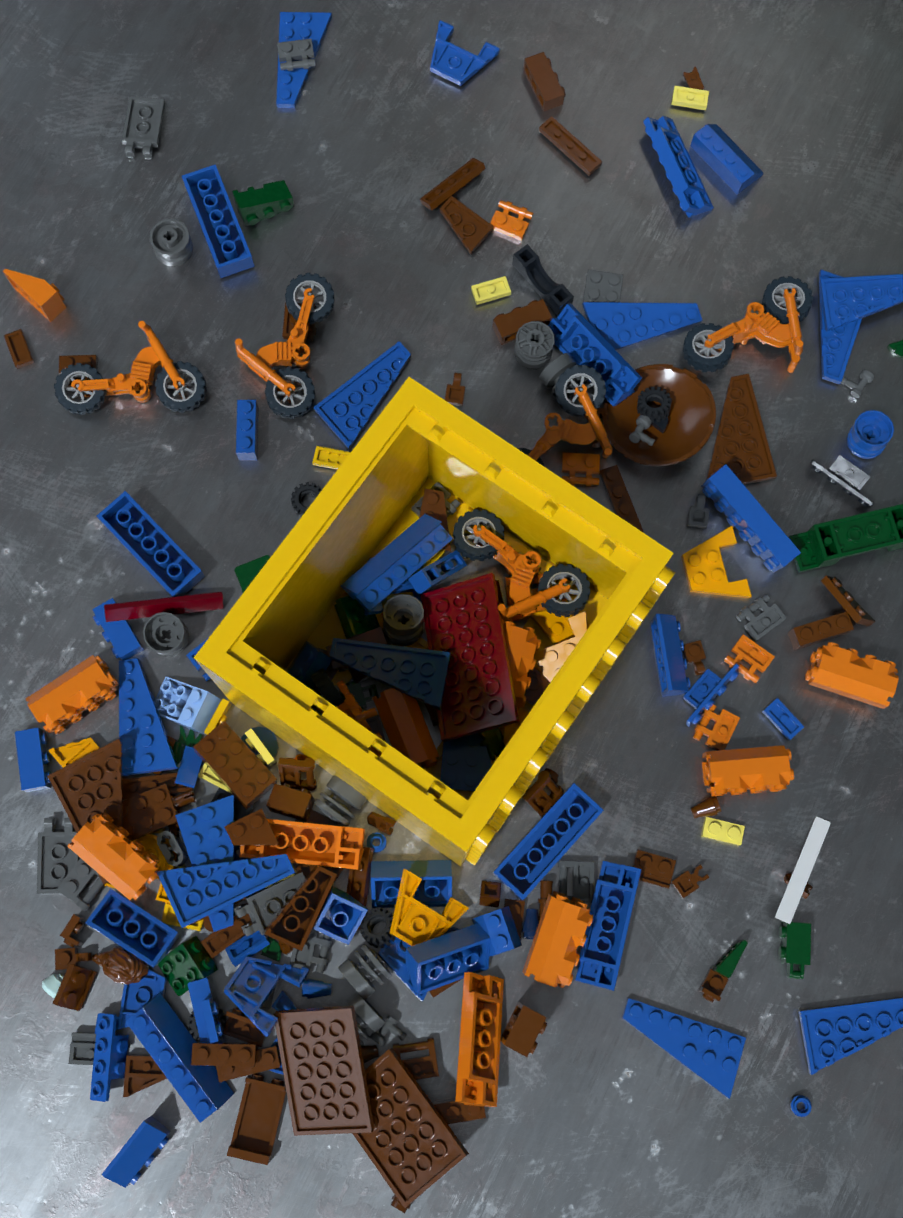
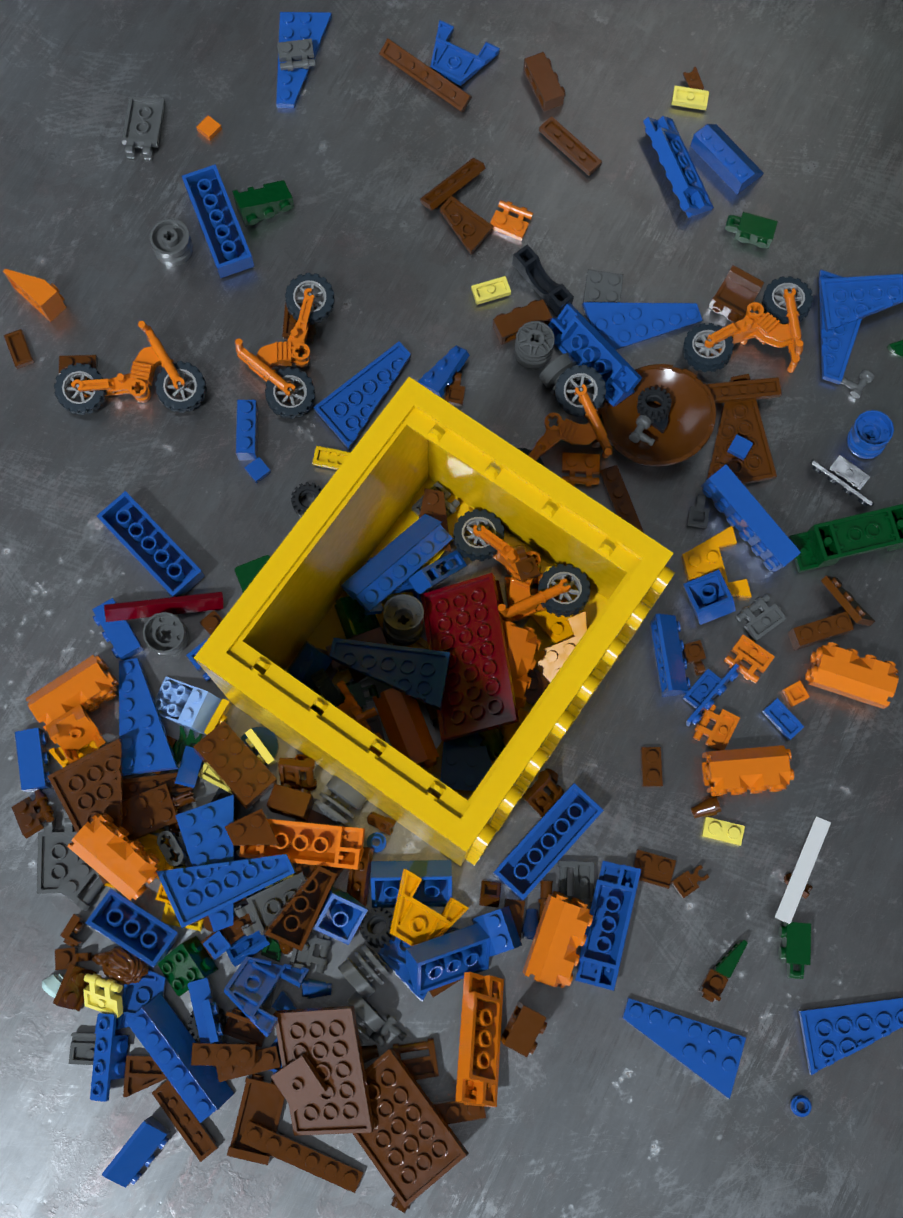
(27, 816): none -> reddish brown plate
(74, 732): none -> orange panel
(103, 1000): none -> light yellow plate
(185, 1121): none -> reddish brown plate
(209, 128): none -> orange tile
(211, 622): none -> reddish brown plate
(217, 944): none -> blue tile
(257, 470): none -> blue tile
(299, 1082): none -> reddish brown plate
(301, 1156): none -> reddish brown plate
(425, 75): none -> reddish brown plate
(442, 372): none -> blue wing
(526, 566): none -> reddish brown plate
(651, 767): none -> reddish brown plate
(709, 597): none -> blue slope
(736, 294): none -> reddish brown panel
(740, 447): none -> blue tile
(745, 390): none -> reddish brown plate
(752, 229): none -> dark green brick
(795, 693): none -> orange tile

